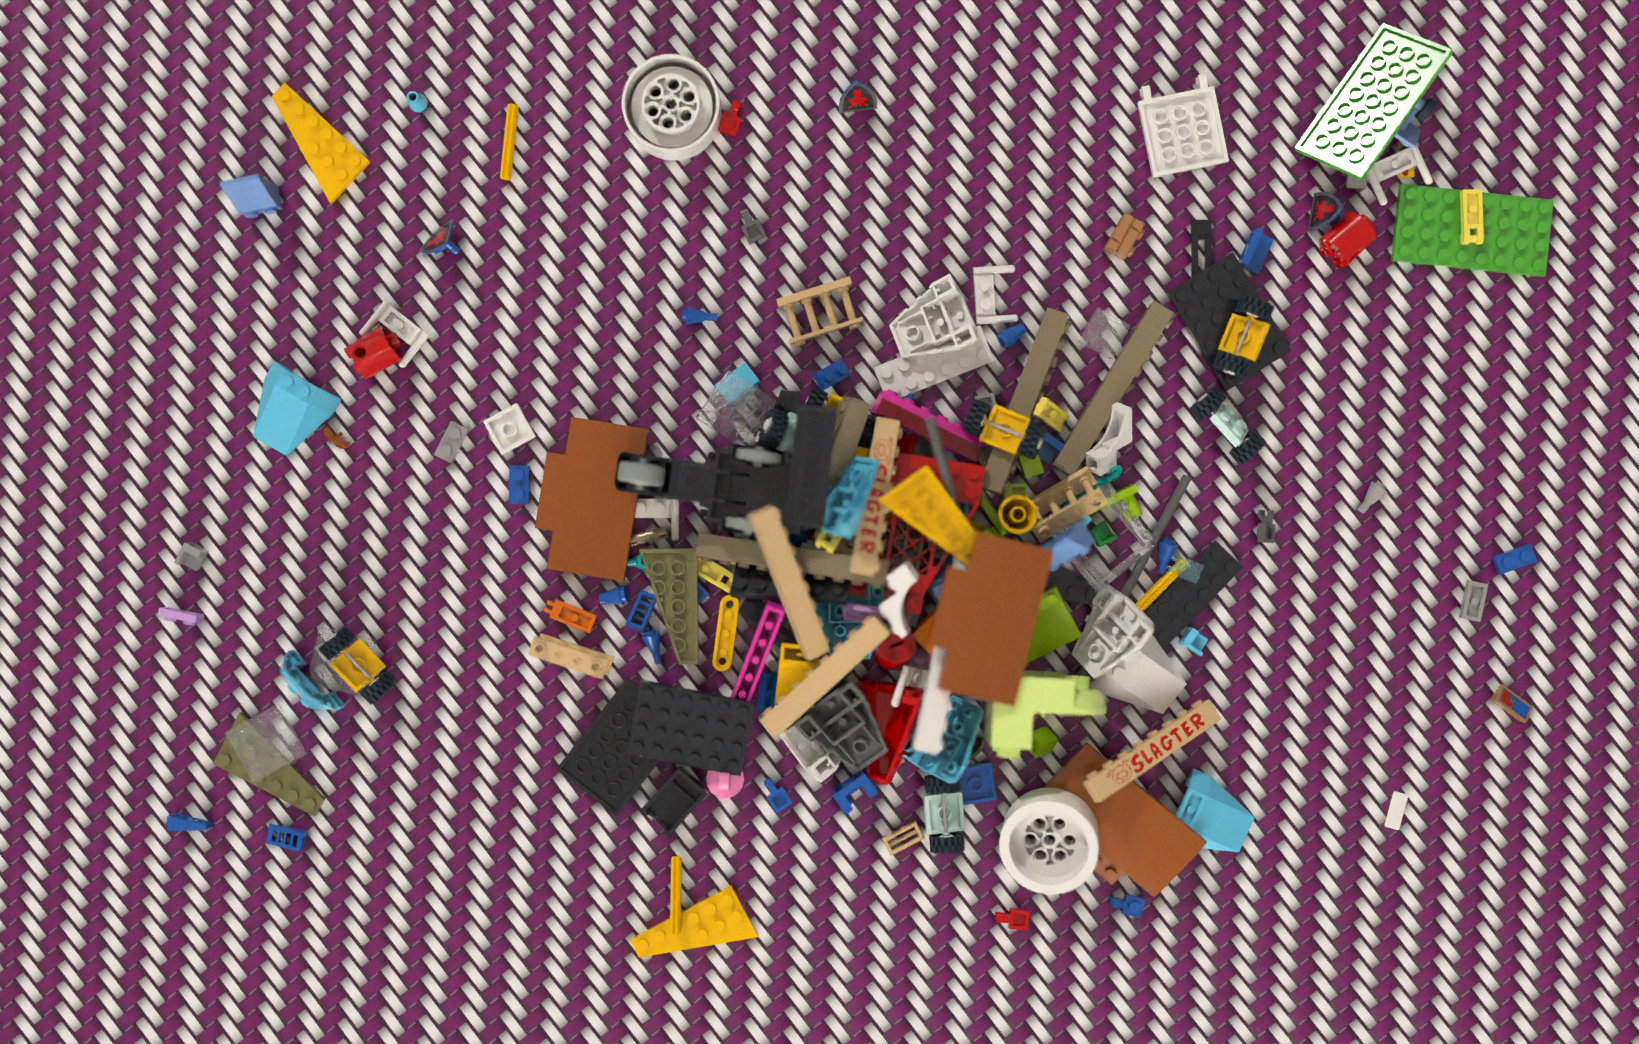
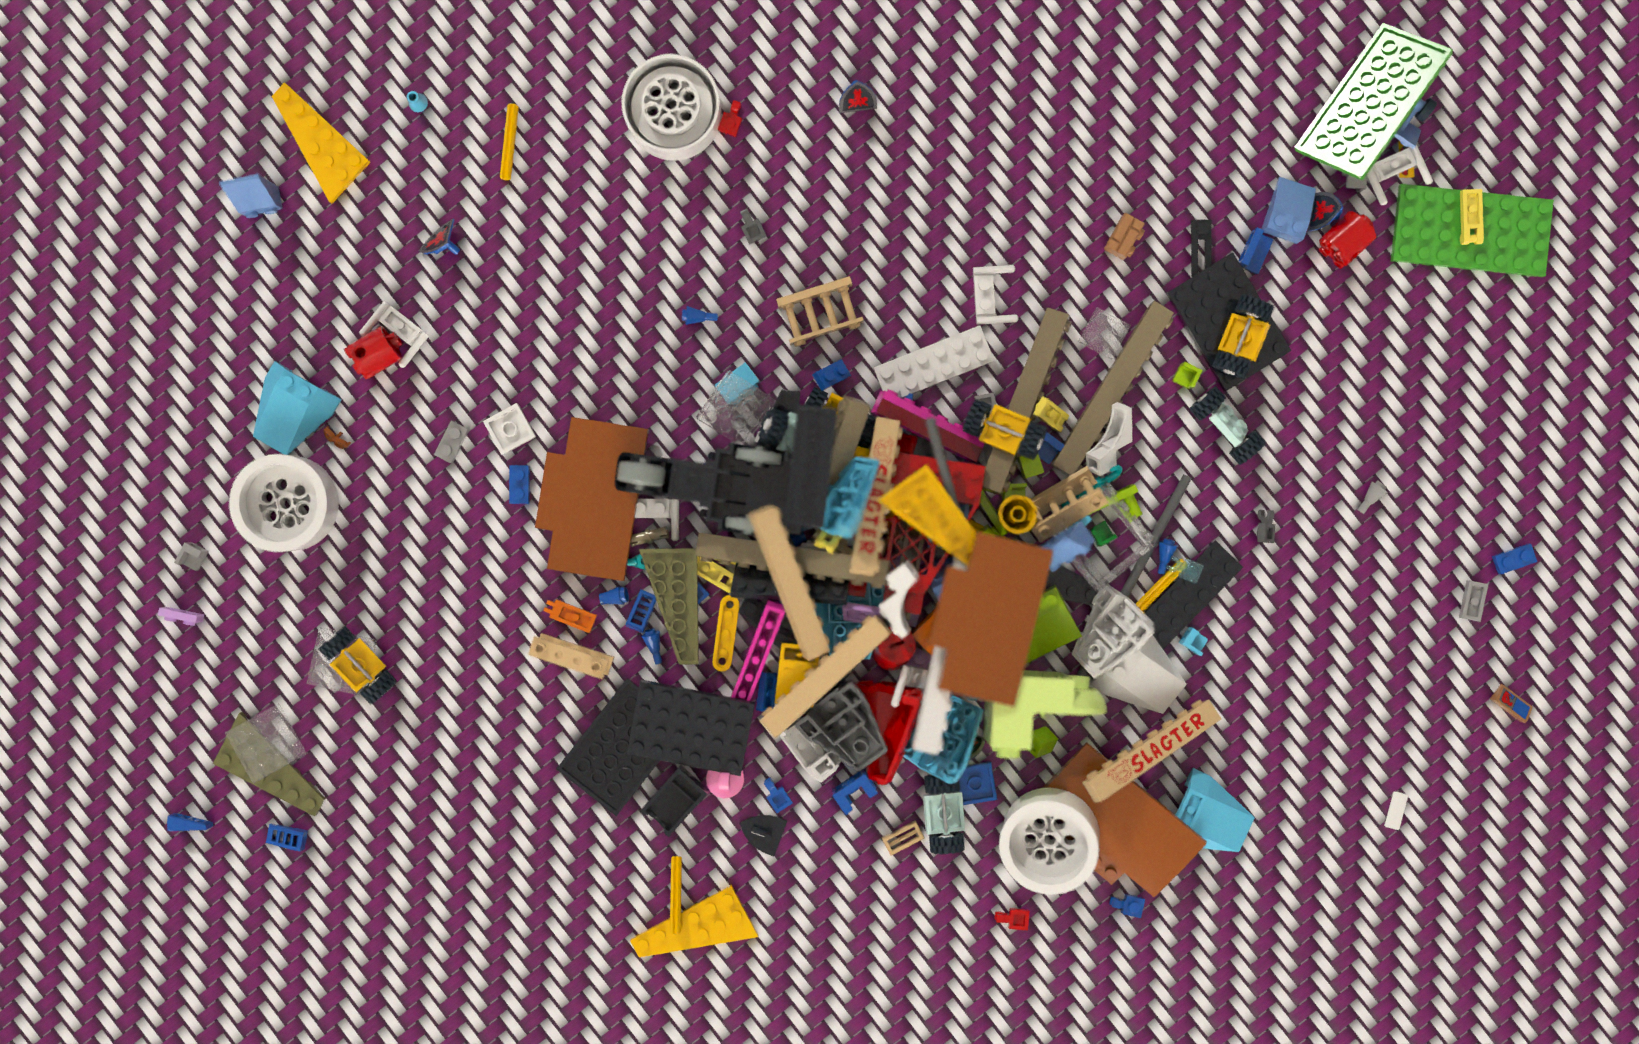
(253, 512): none -> white wheel
(301, 686): medium azure wedge -> none
(764, 832): none -> black shield
(935, 322): white wedge -> none
(1011, 335): blue cone -> none
(1182, 129): white plate -> none
(1187, 375): none -> lime panel
(1289, 211): none -> medium blue slope

